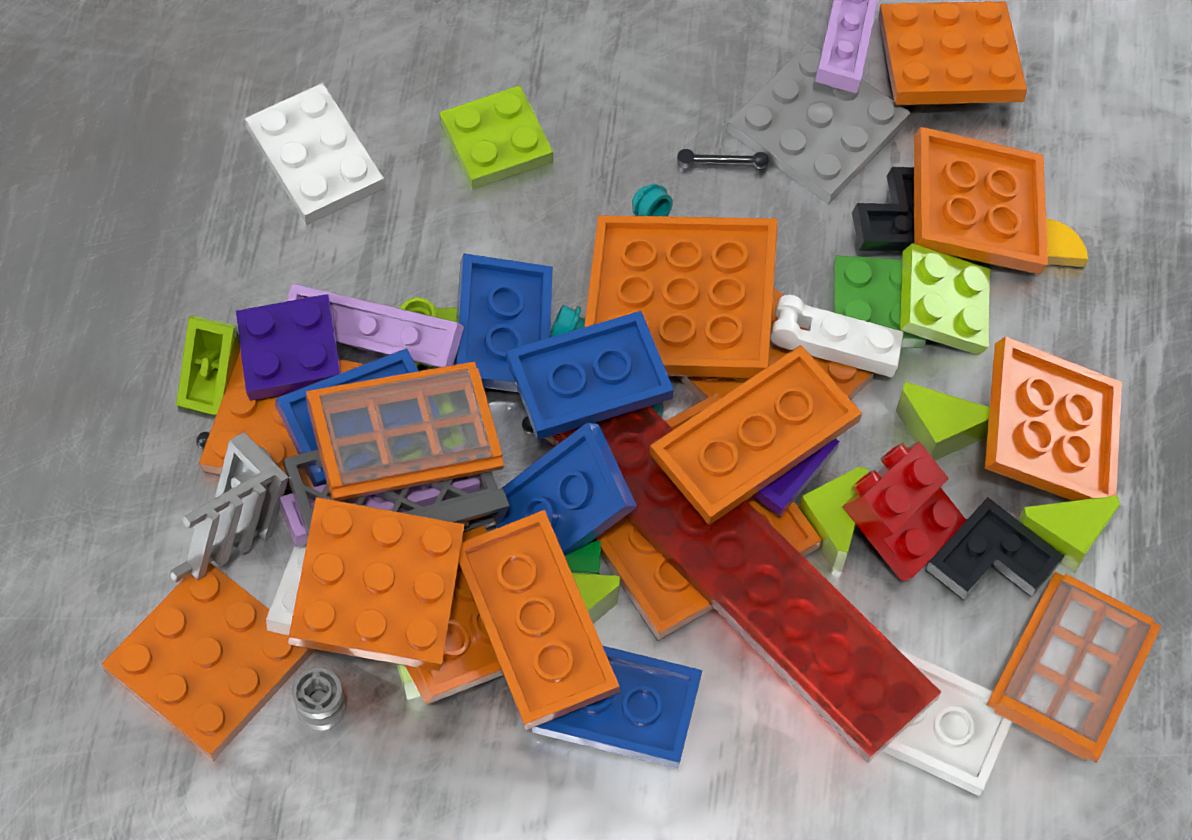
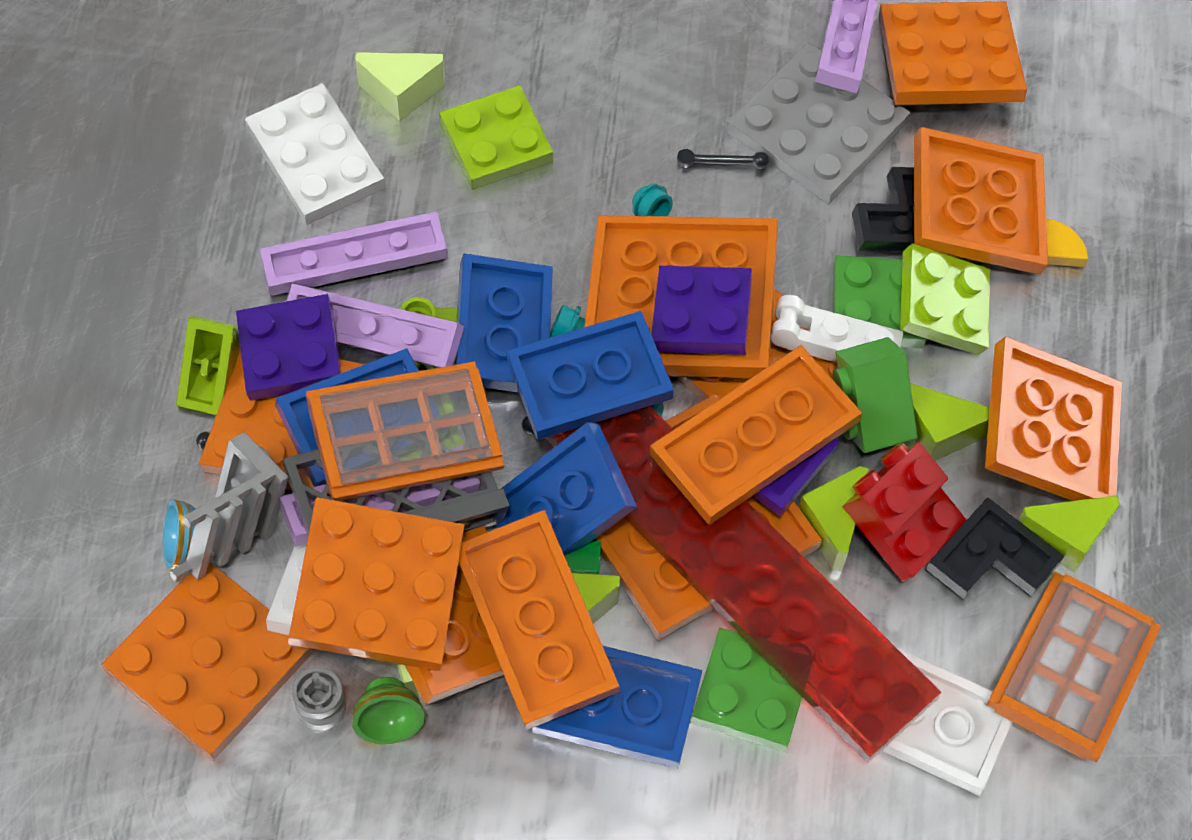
(176, 534): none -> medium azure piece
(354, 253): none -> lavender plate
(387, 712): none -> bright green piece
(400, 79): none -> yellowish green slope
(702, 309): none -> dark purple plate
(745, 695): none -> bright green plate
(879, 385): none -> bright green brick

